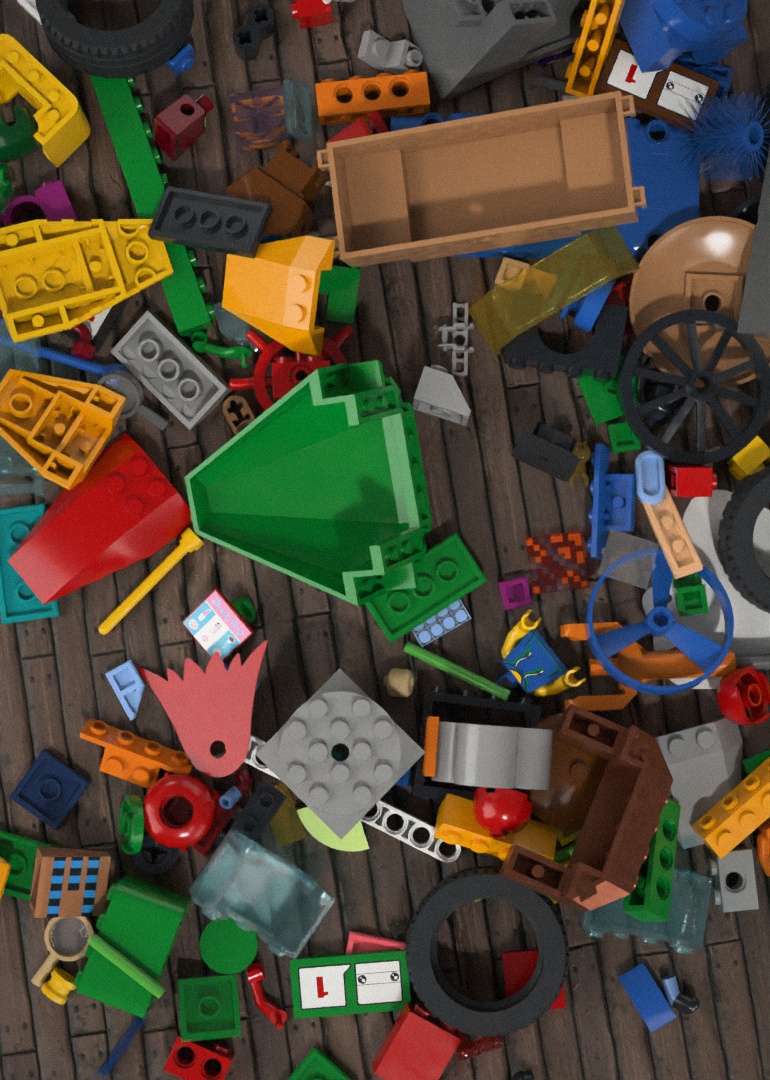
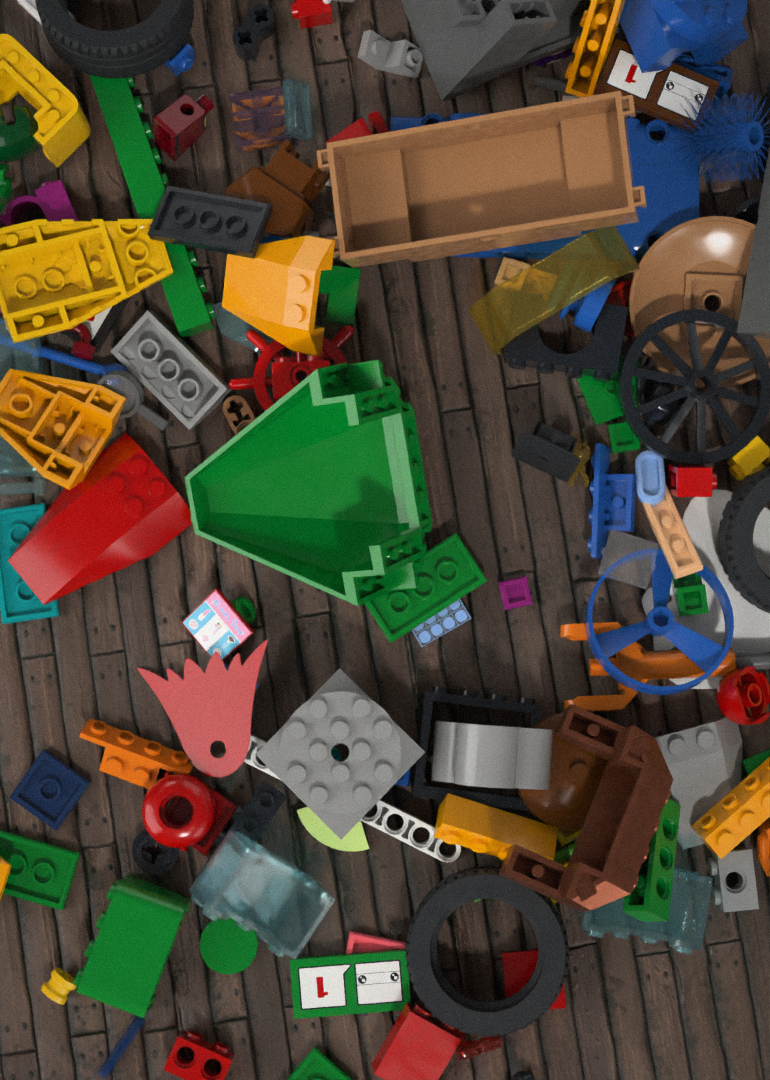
(66, 941): piece -> none
(70, 882): nougat slope -> none
(126, 965): bright green bar -> none
(127, 686): light blue tile -> none
(131, 824): green tile -> none
(188, 543): yellow piece -> none
(209, 1008): green tile -> none
(235, 352): green piece -> none
(236, 792): arm -> none
(271, 1010): red piece -> none
(286, 822): clear yellow tile -> none
(384, 84): orange brick -> none
(399, 682): tan piece -> none
(430, 746): orange tile -> none
(441, 396): light grey slope -> none
(455, 347): light grey piece -> none
(457, 671): bright green bar -> none
(502, 811): red cylinder -> none
(533, 663): torso -> none
(557, 562): clear red tile -> none
(647, 997): blue slope -> none
(684, 1003): arm -> none

